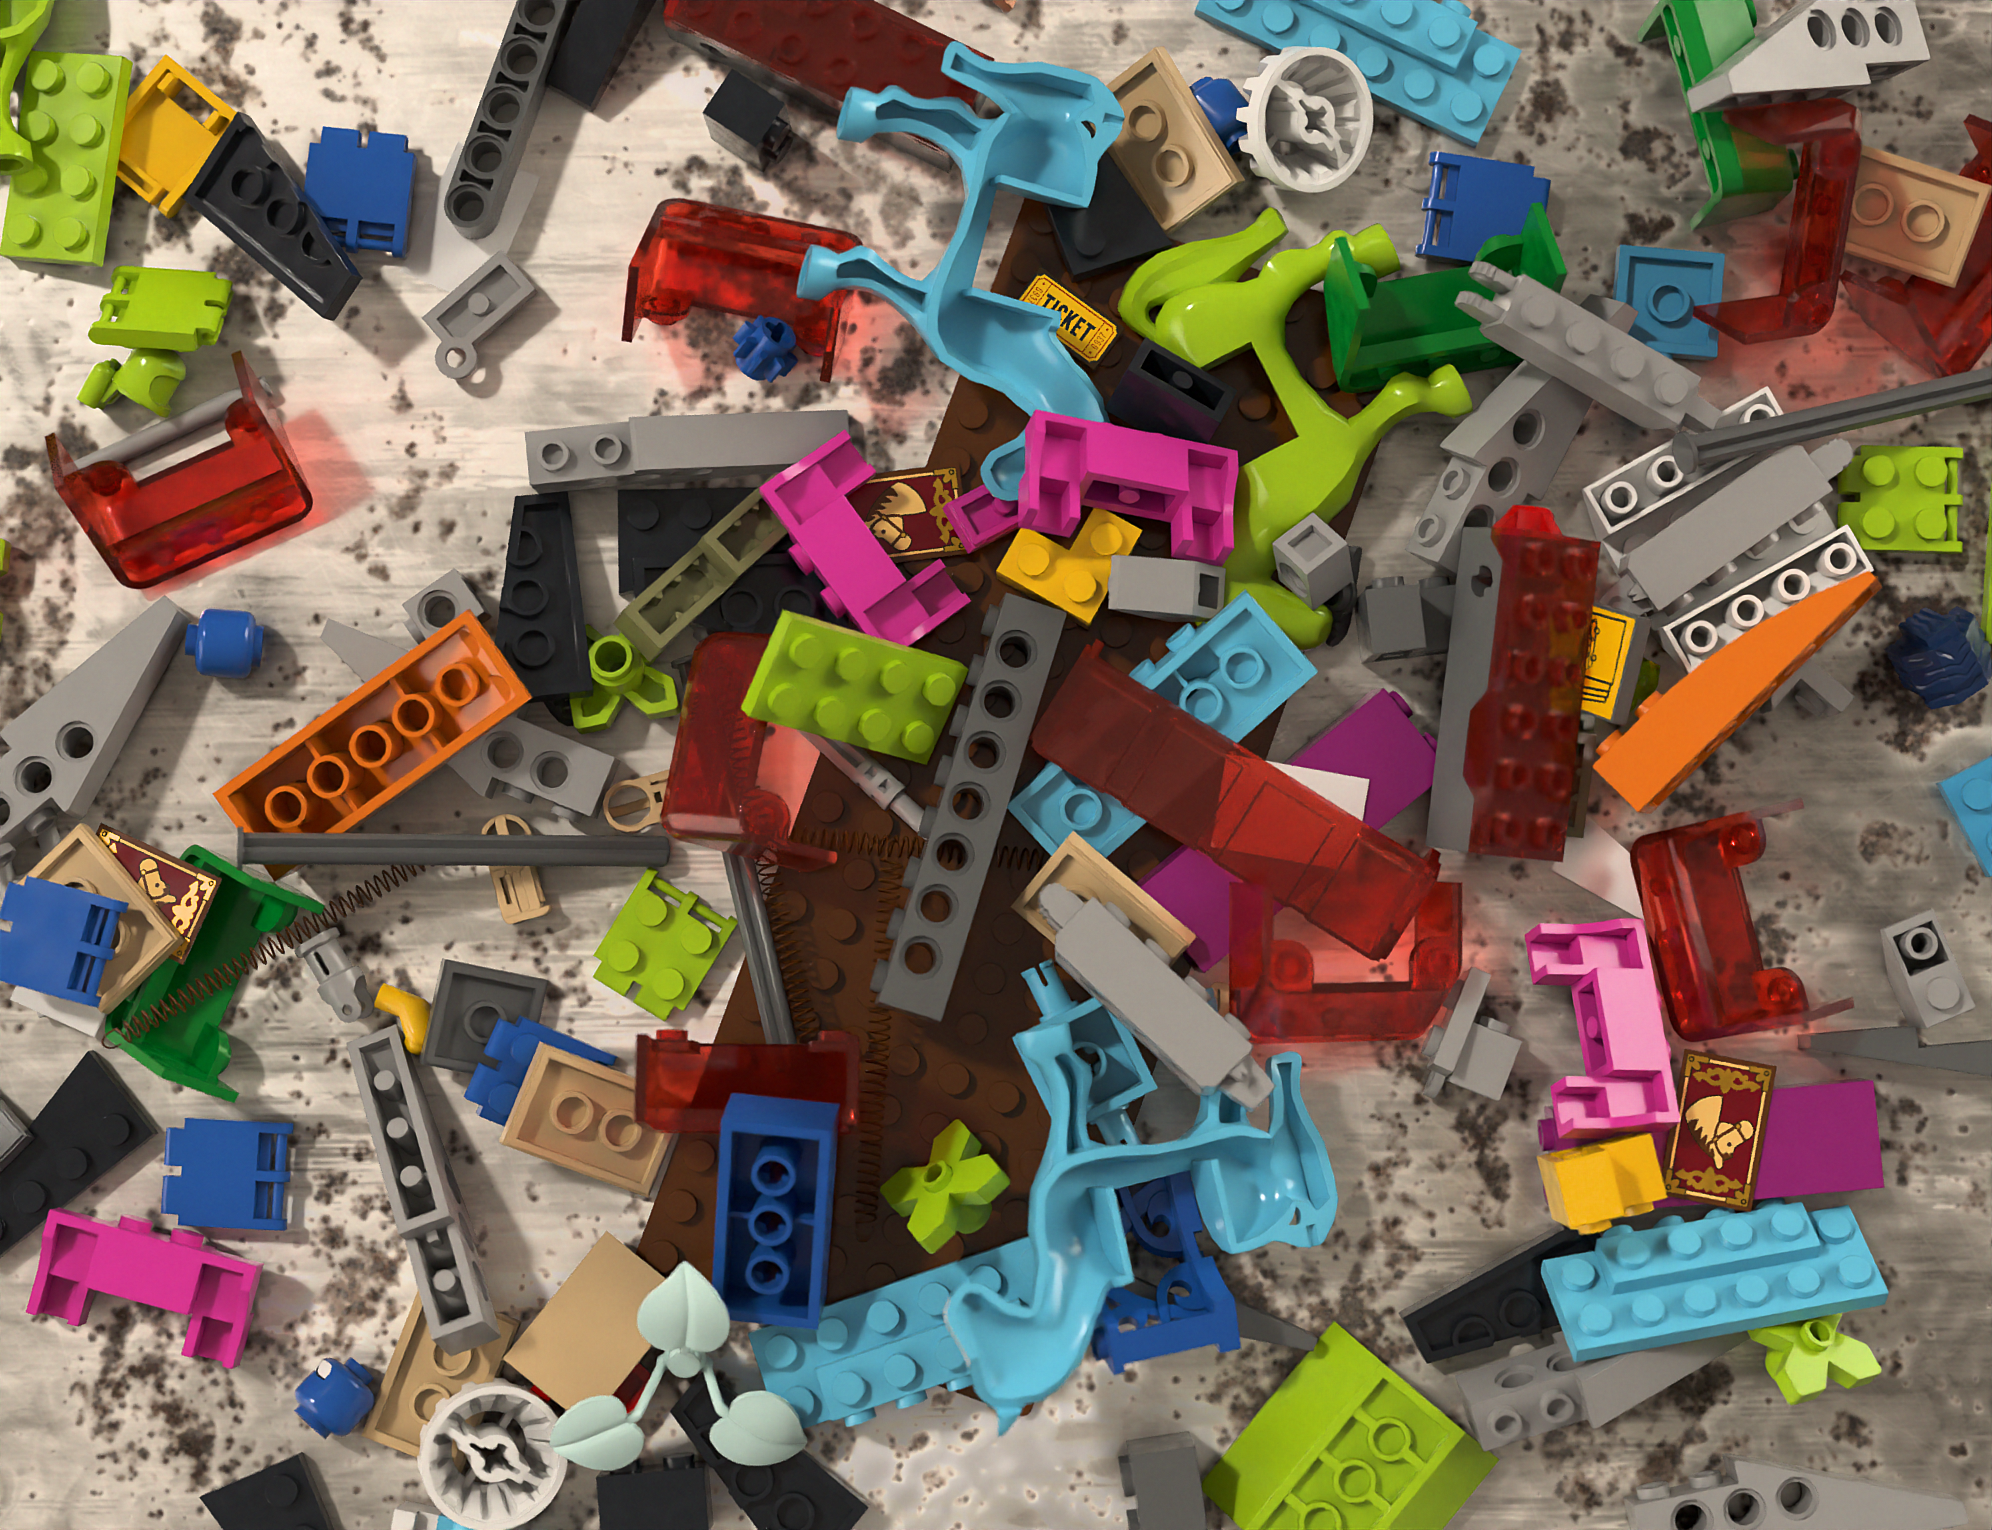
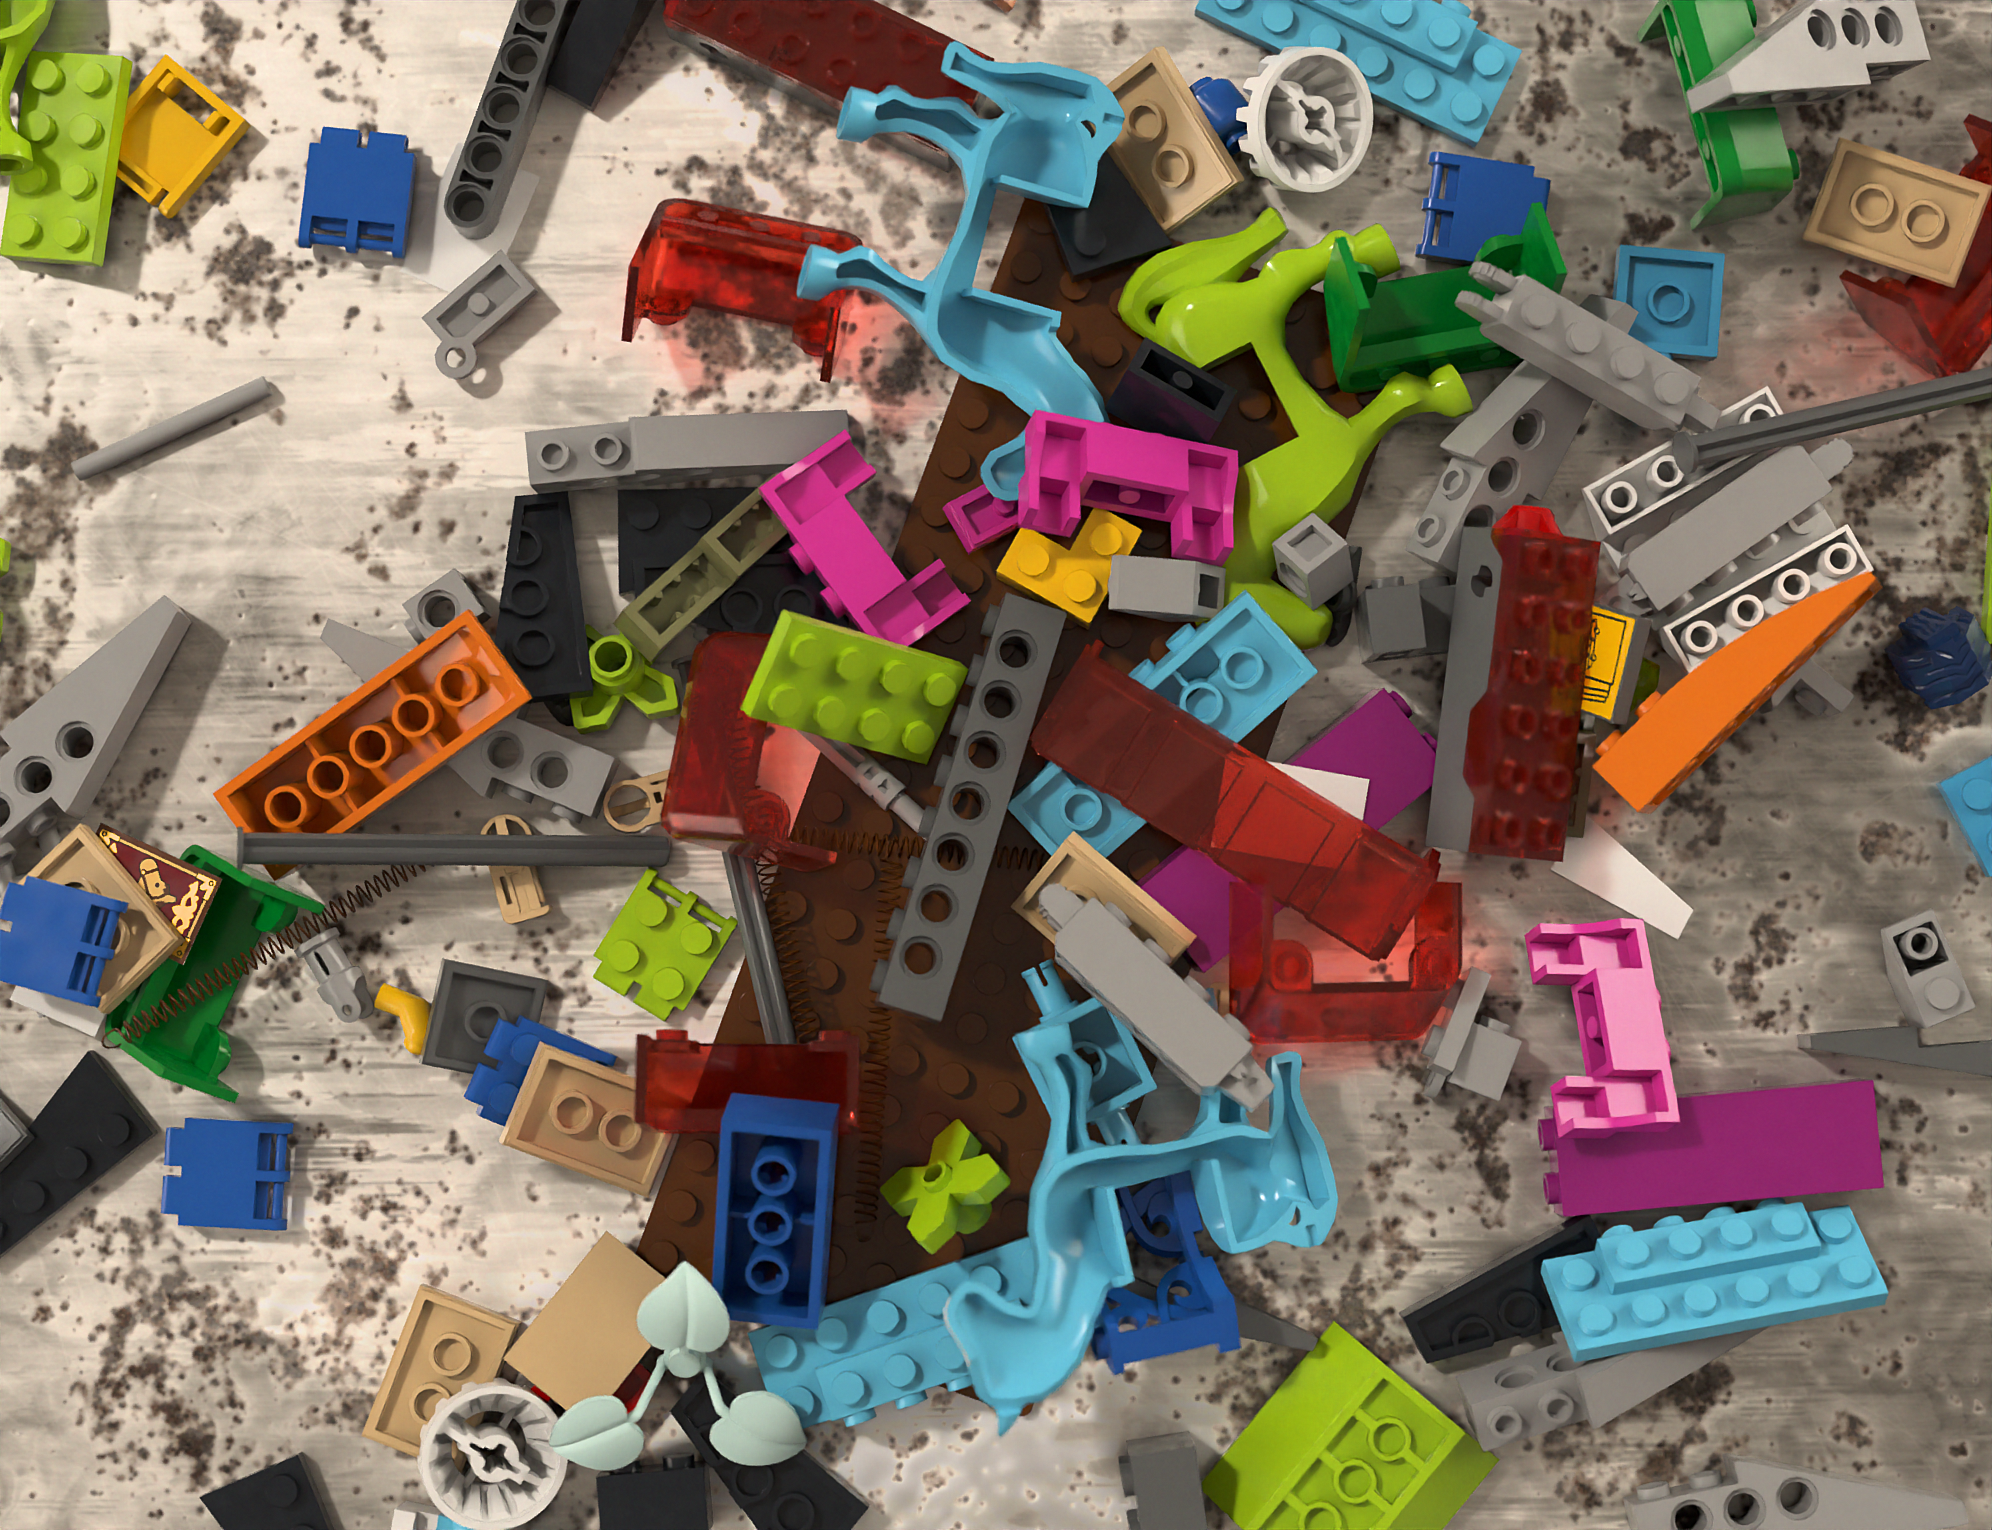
(145, 377): lime piece -> none
(149, 1268): dark pink bracket -> none
(162, 309): lime plate -> none
(195, 507): clear red windscreen -> none
(225, 643): blue head -> none
(269, 217): black wing -> none
(335, 1397): blue head -> none
(423, 1194): light grey brick -> none
(749, 121): black brick -> none
(765, 349): blue gear -> none
(907, 511): sticker -> none
(1083, 328): tile -> none
(1602, 1181): yellow brick -> none
(1706, 932): clear red windscreen -> none
(1721, 1130): sticker -> none
(1811, 1350): lime plant -> none
(1818, 223): clear red windscreen -> none
(1902, 499): lime plate -> none

